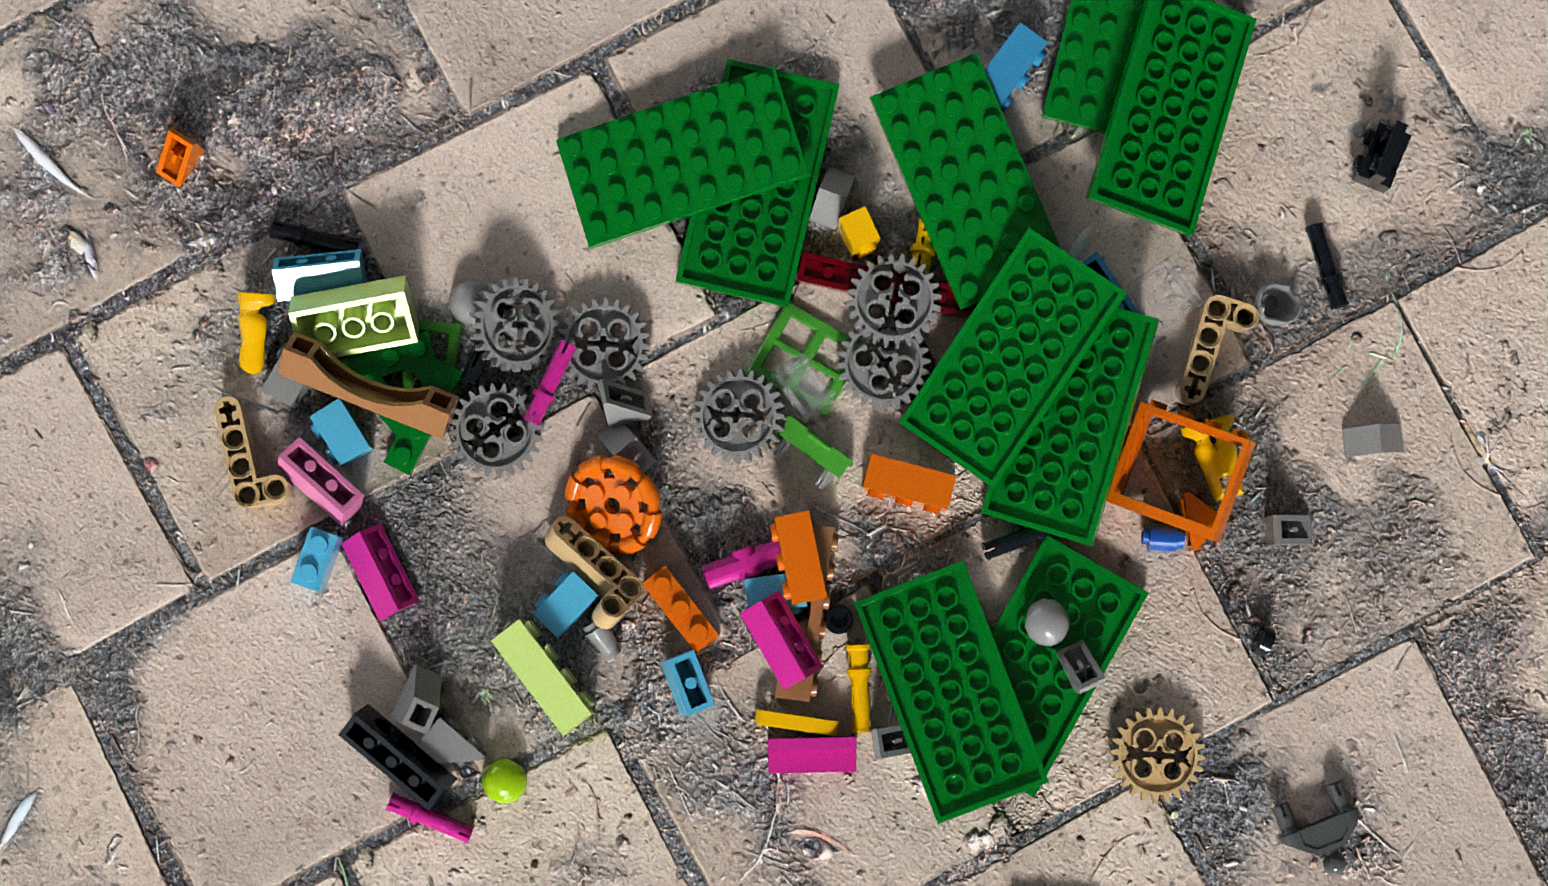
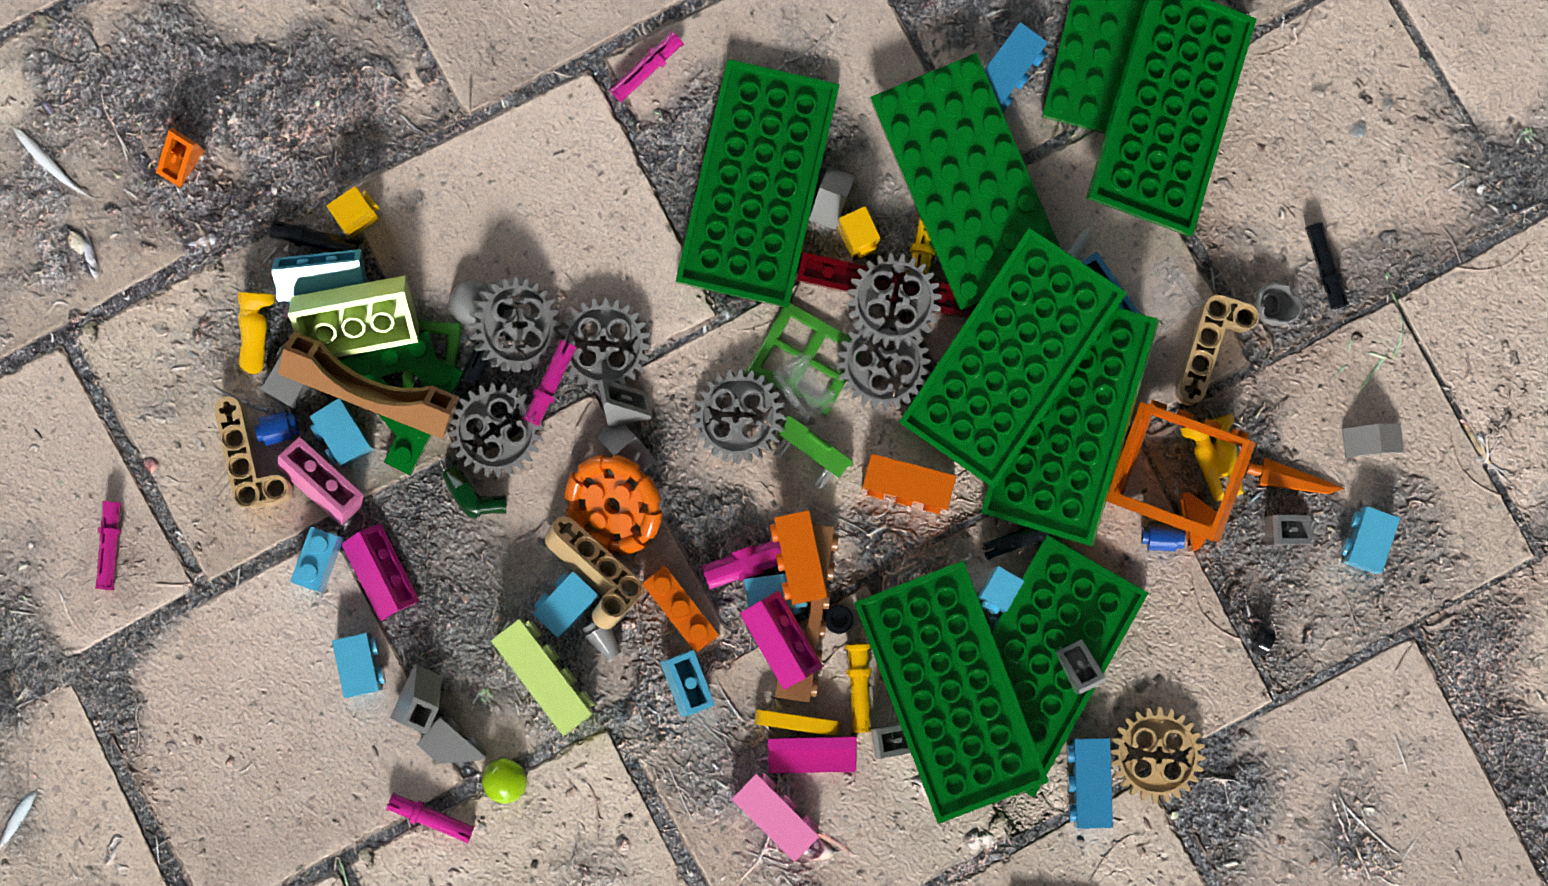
(108, 540): none -> dark pink pin
(276, 428): none -> blue brick
(354, 211): none -> yellow brick
(358, 665): none -> medium azure brick
(397, 756): black brick -> none
(466, 496): none -> dark green arm
(641, 71): none -> dark pink pin
(682, 157): green plate -> none
(776, 816): none -> bright pink brick
(999, 590): none -> medium azure brick
(1047, 622): light grey hair -> none
(1090, 783): none -> dark azure brick
(1282, 476): none -> orange bar
(1324, 834): dark grey connector -> none
(1370, 539): none -> medium azure brick
(1380, 170): black brick -> none

